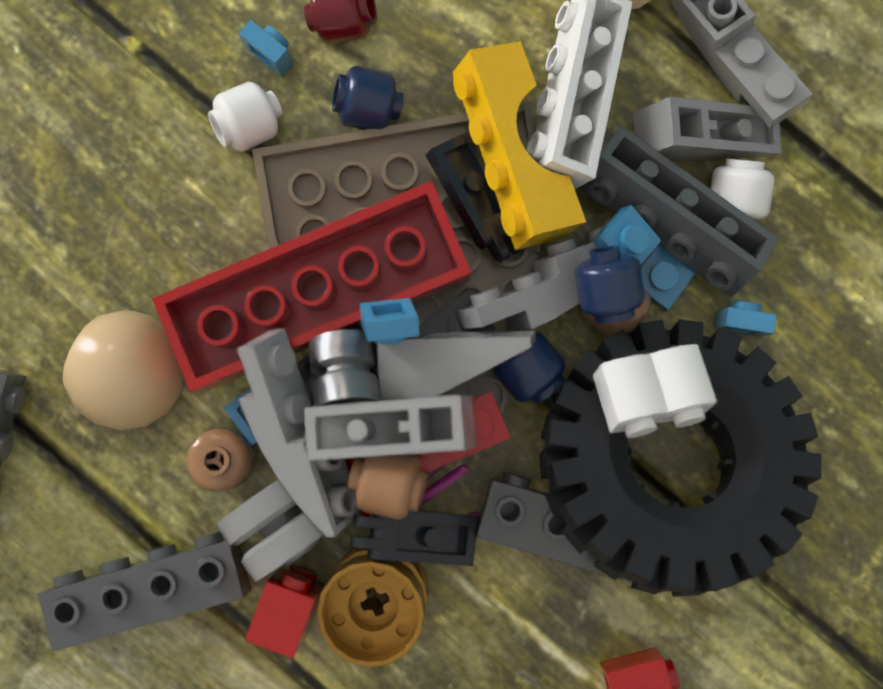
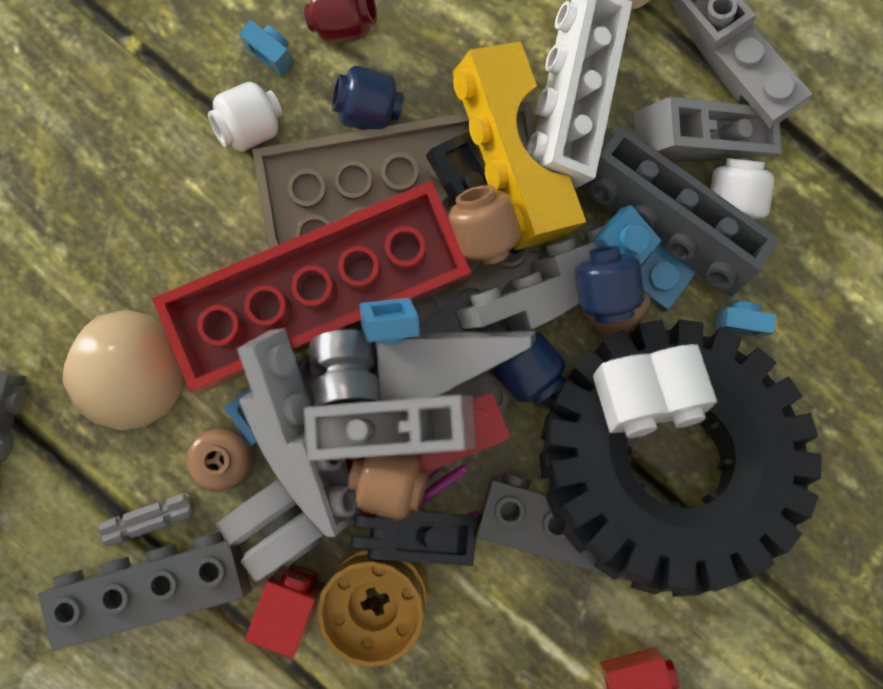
(146, 519): none -> light grey axle
(485, 224): none -> medium nougat head

